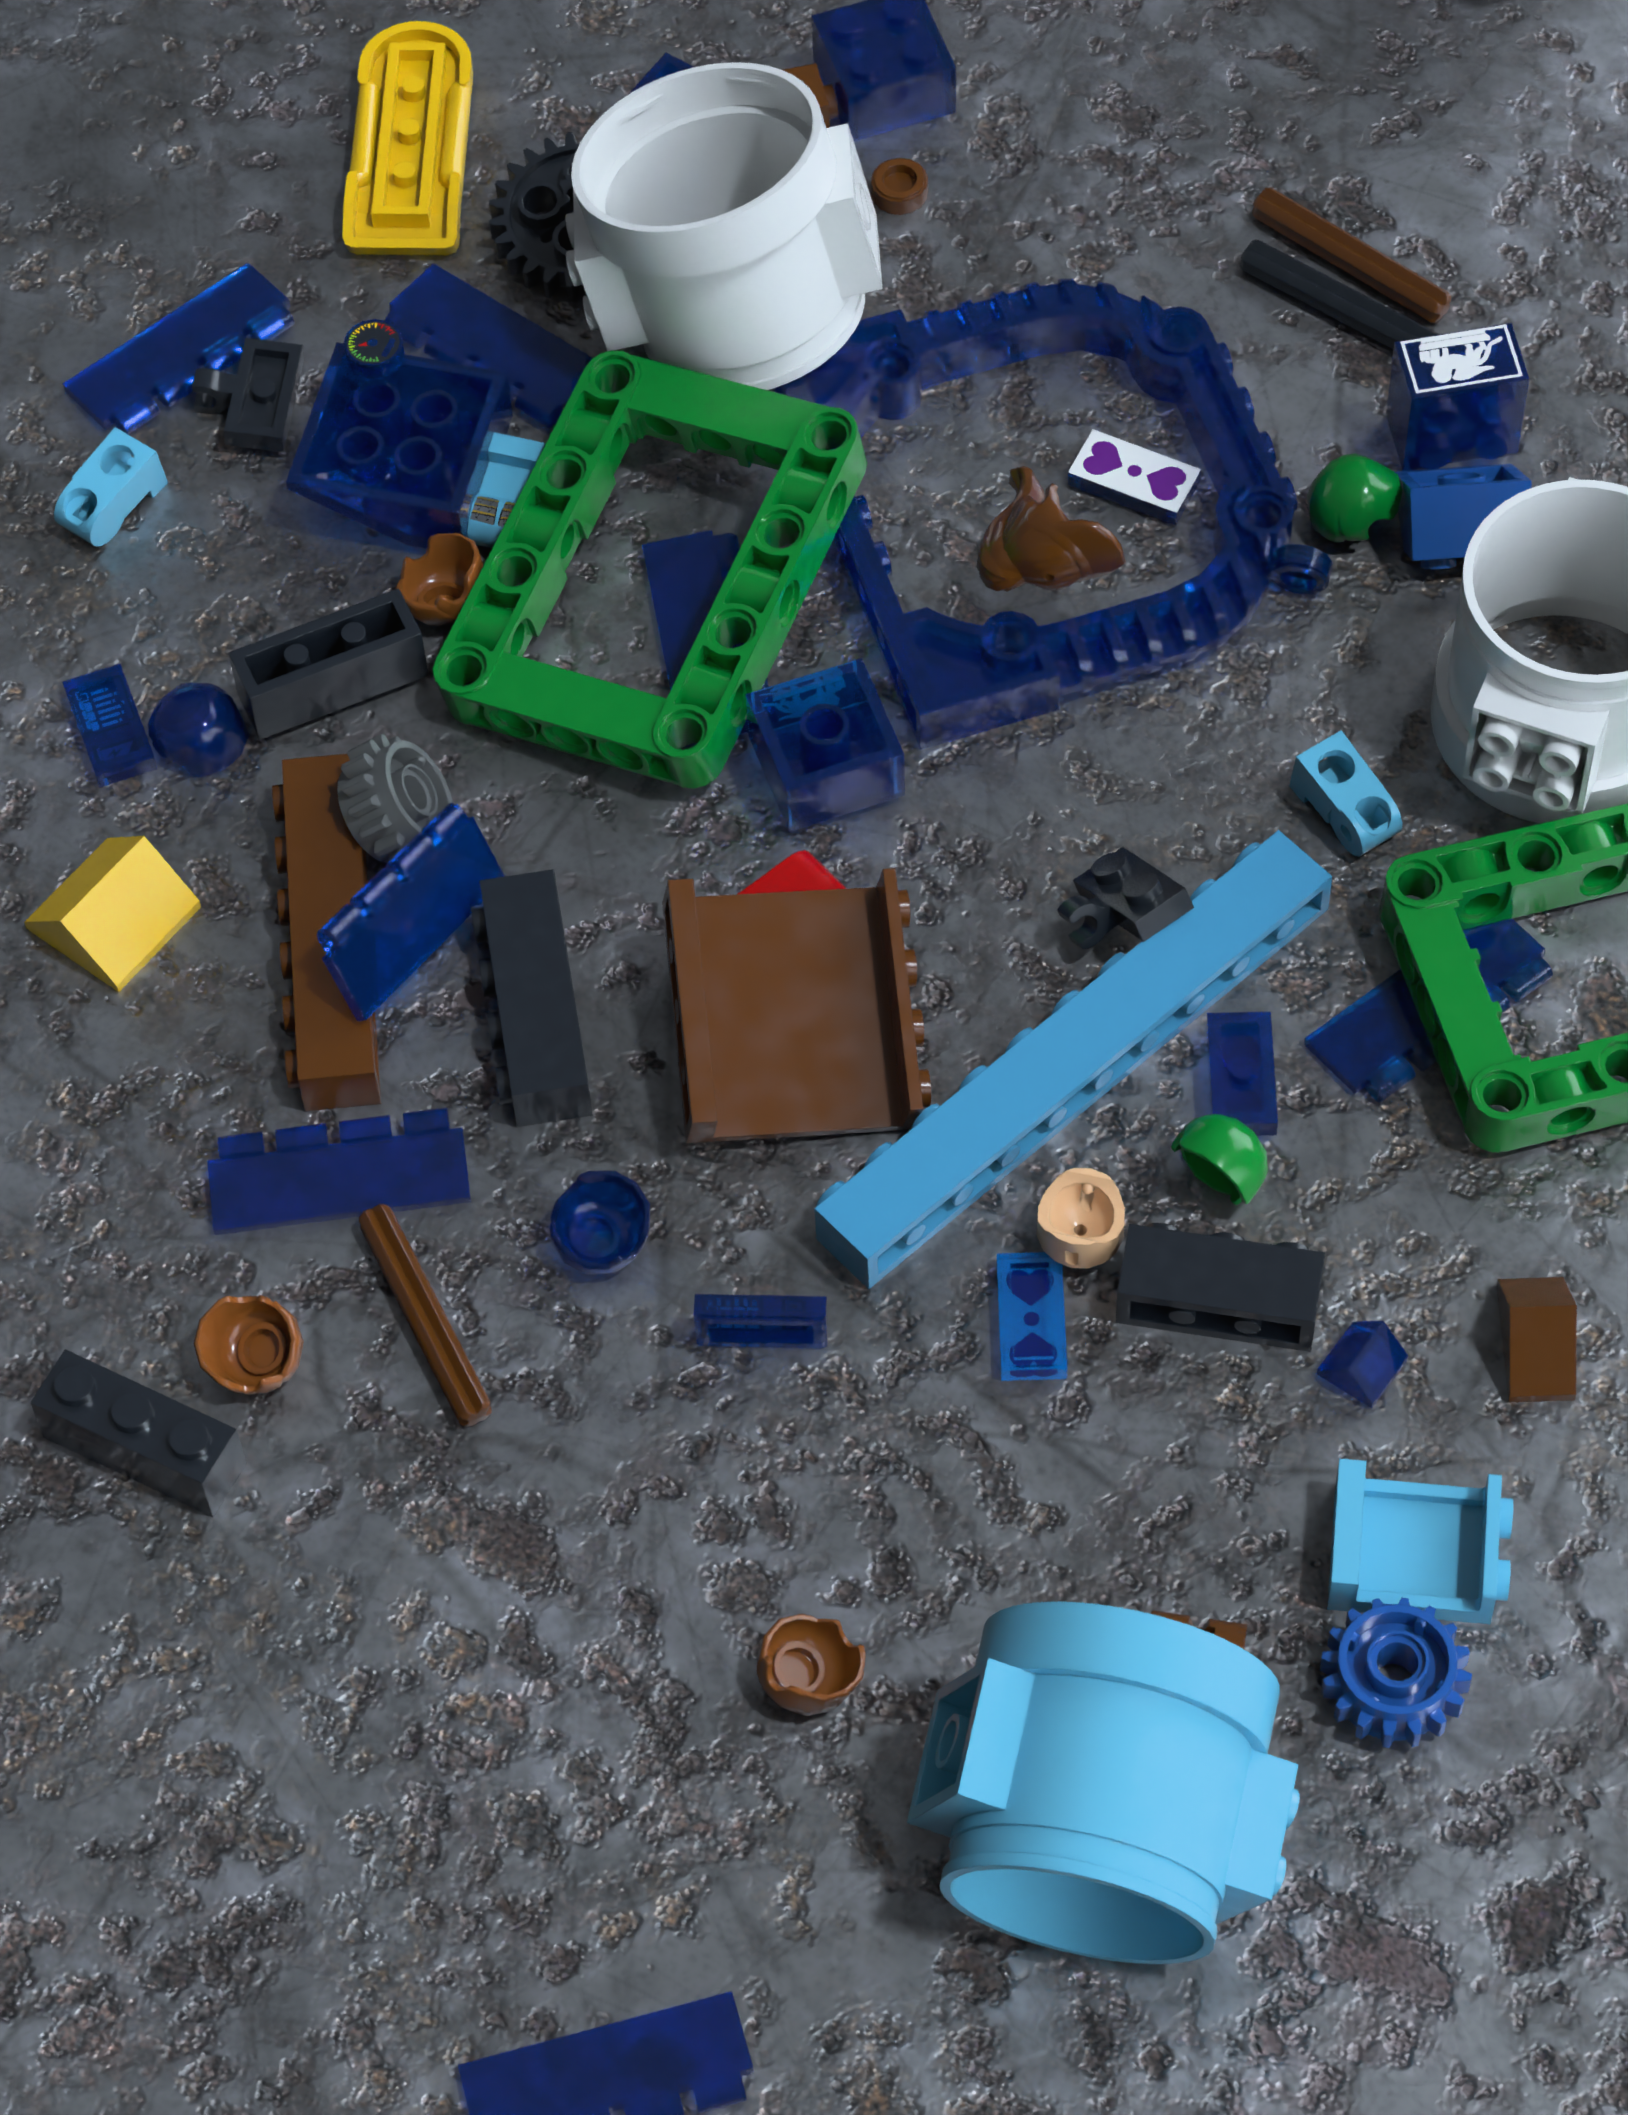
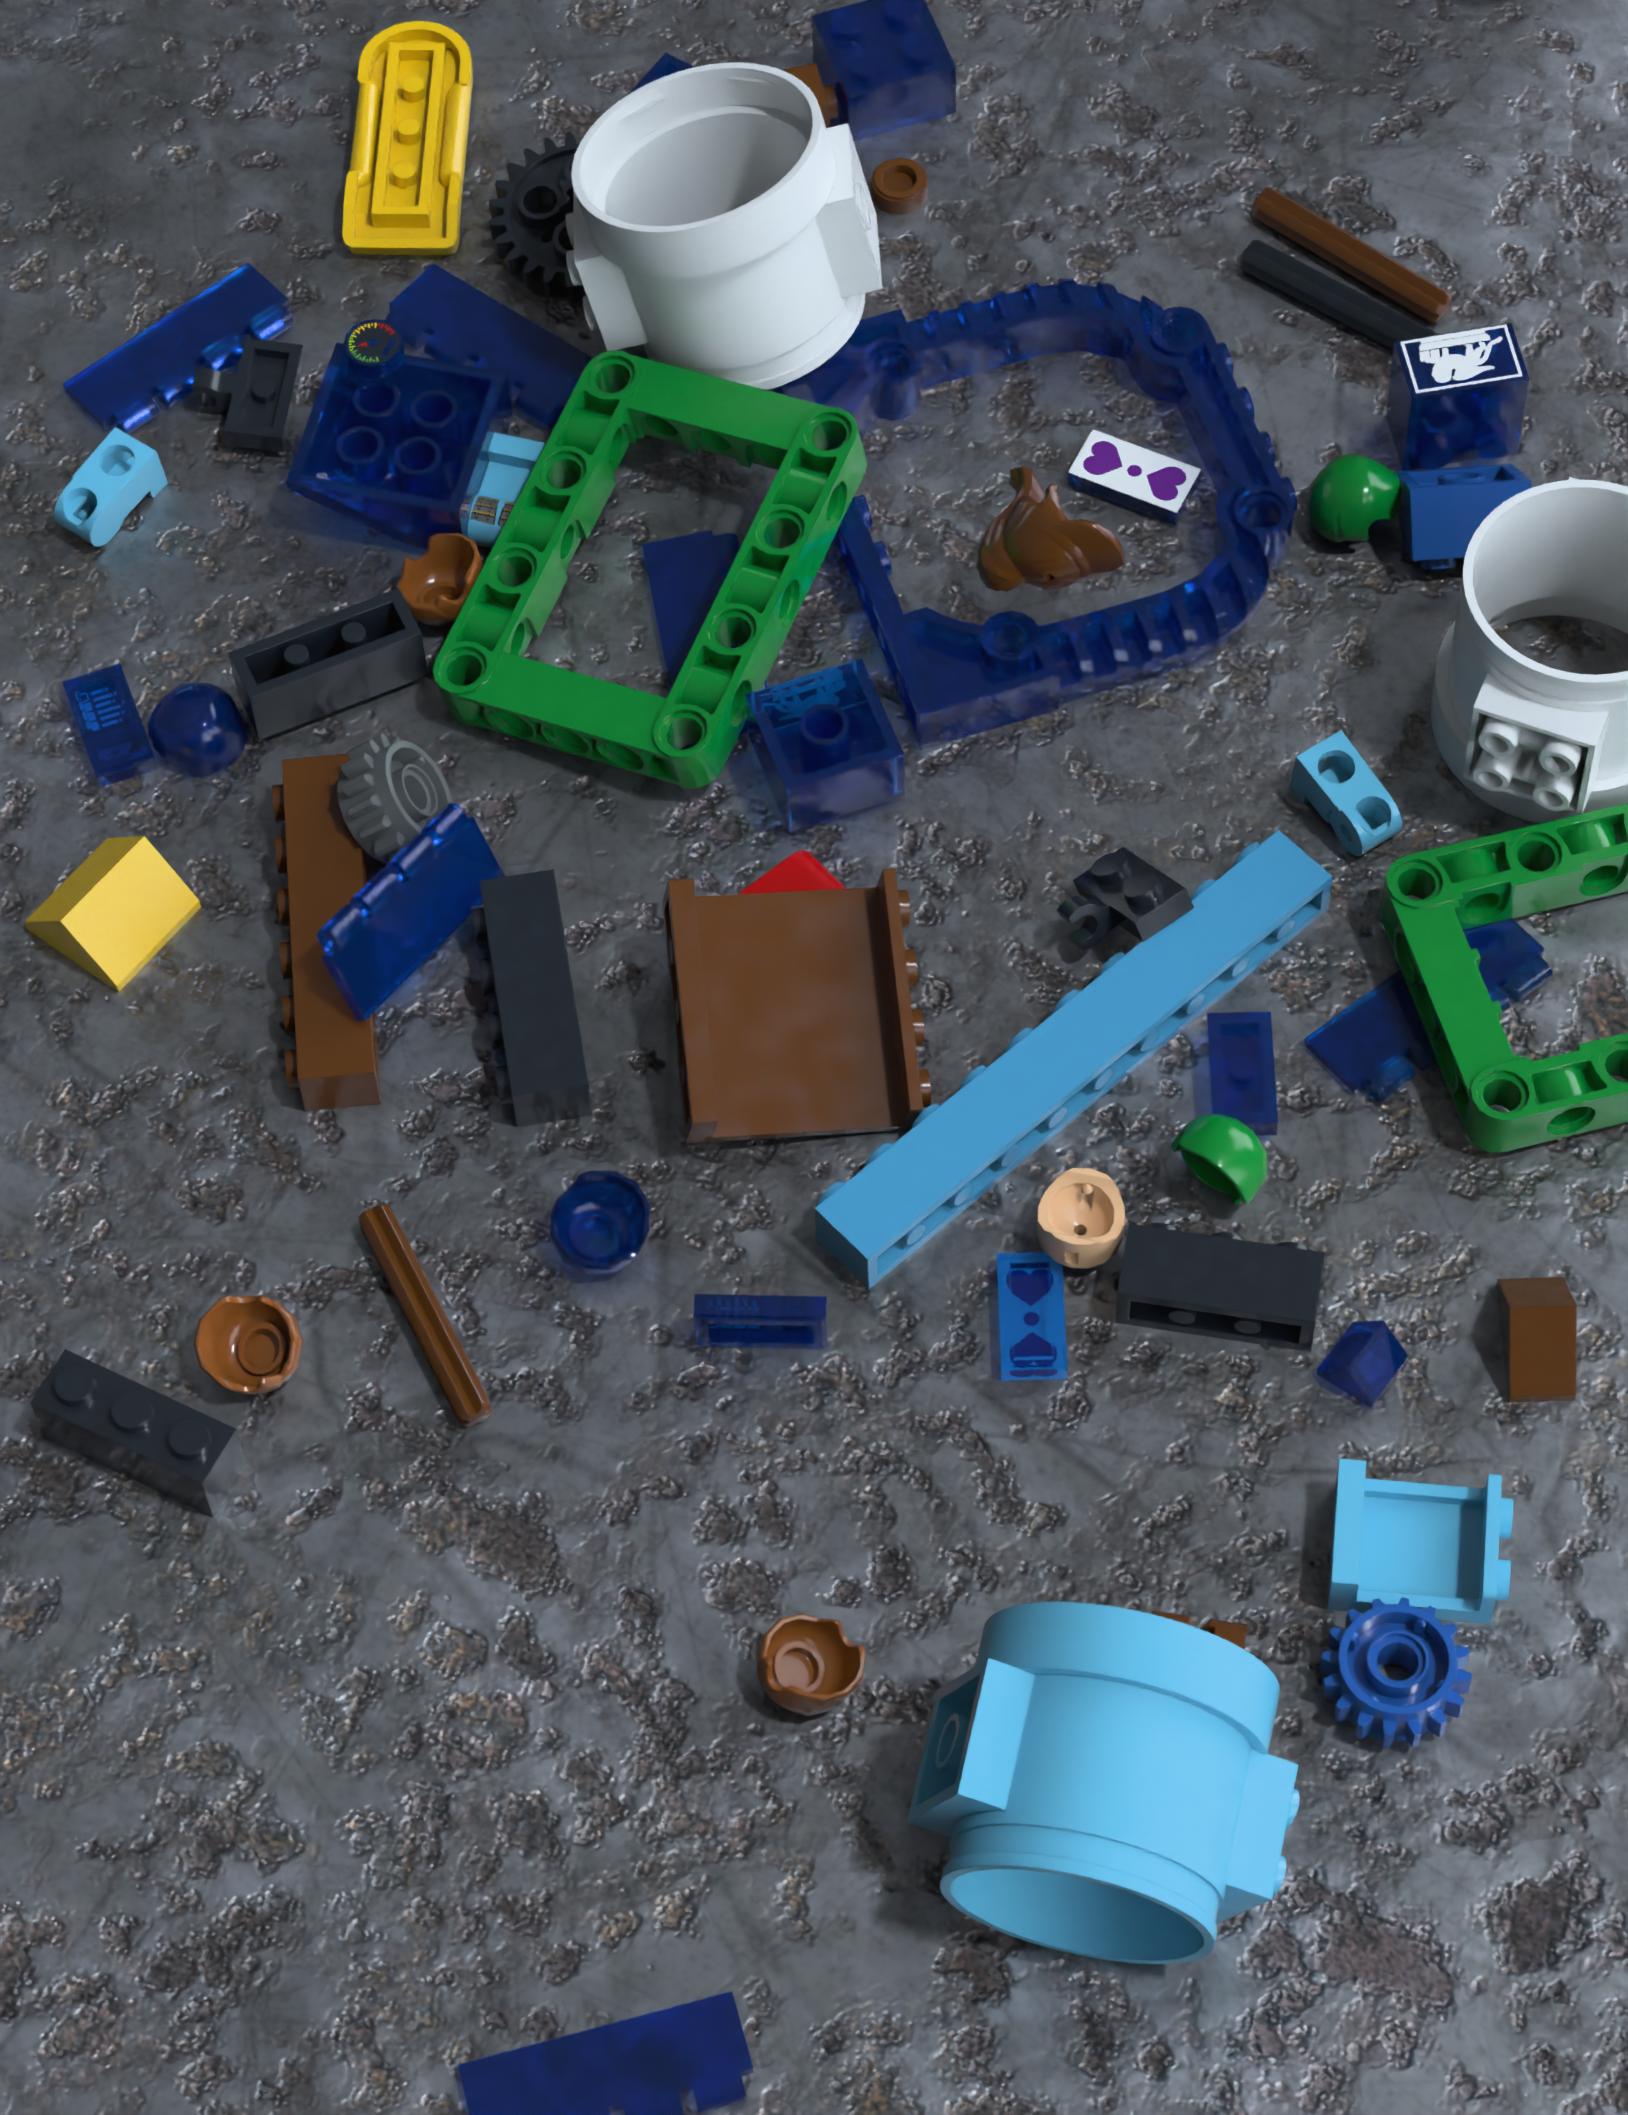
(327, 1181): clear blue windscreen -> none
(1301, 569): clear blue tile -> none

